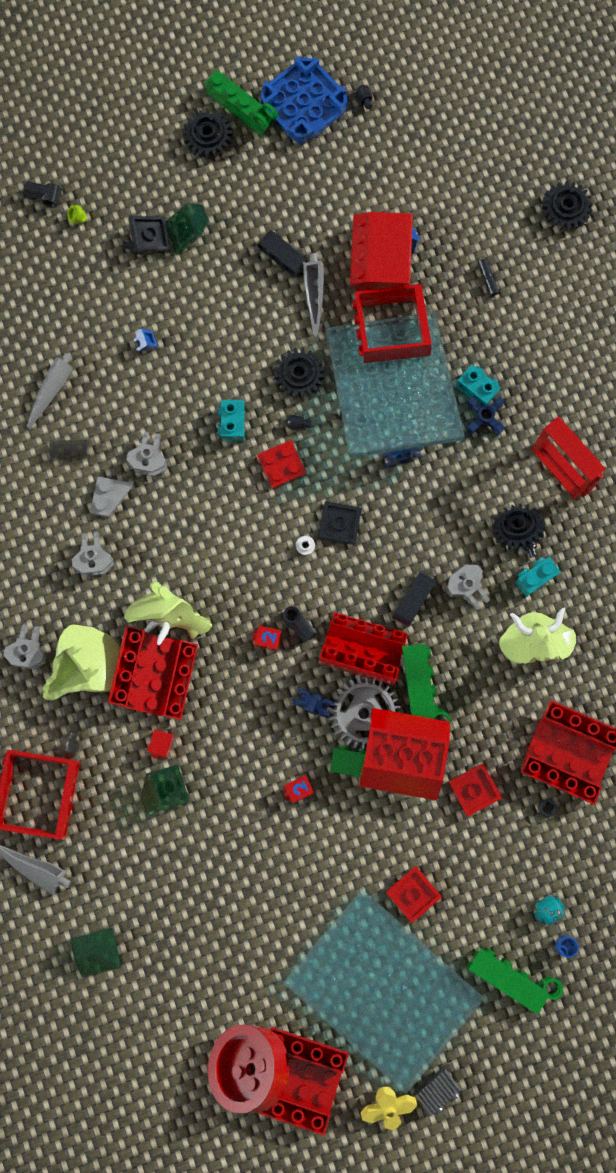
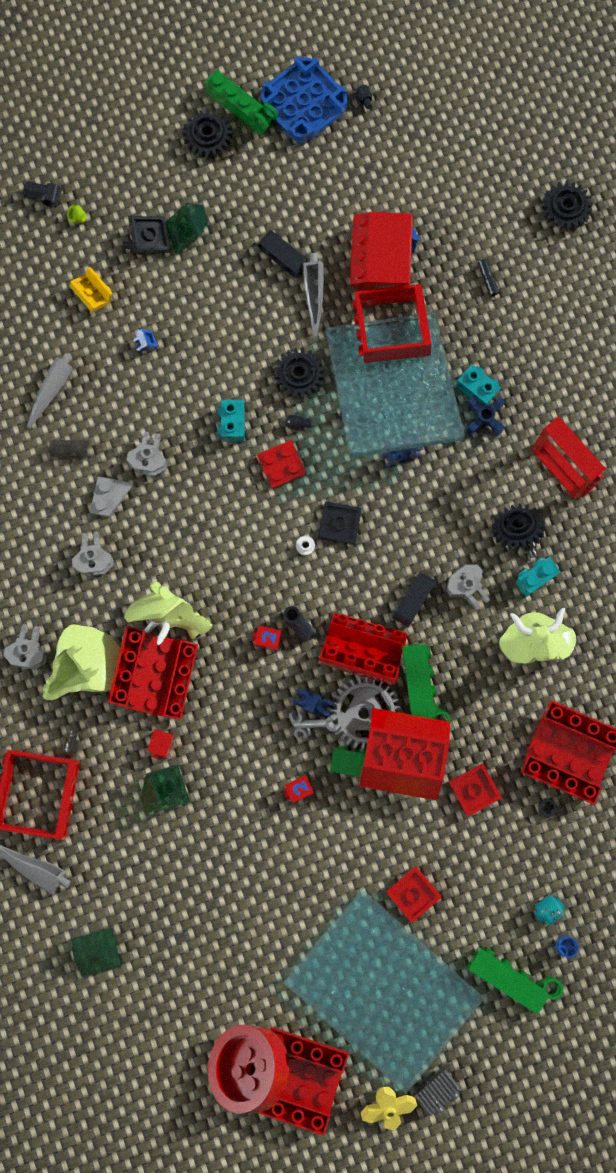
(91, 290): none -> yellow bracket
(304, 725): none -> light grey bar

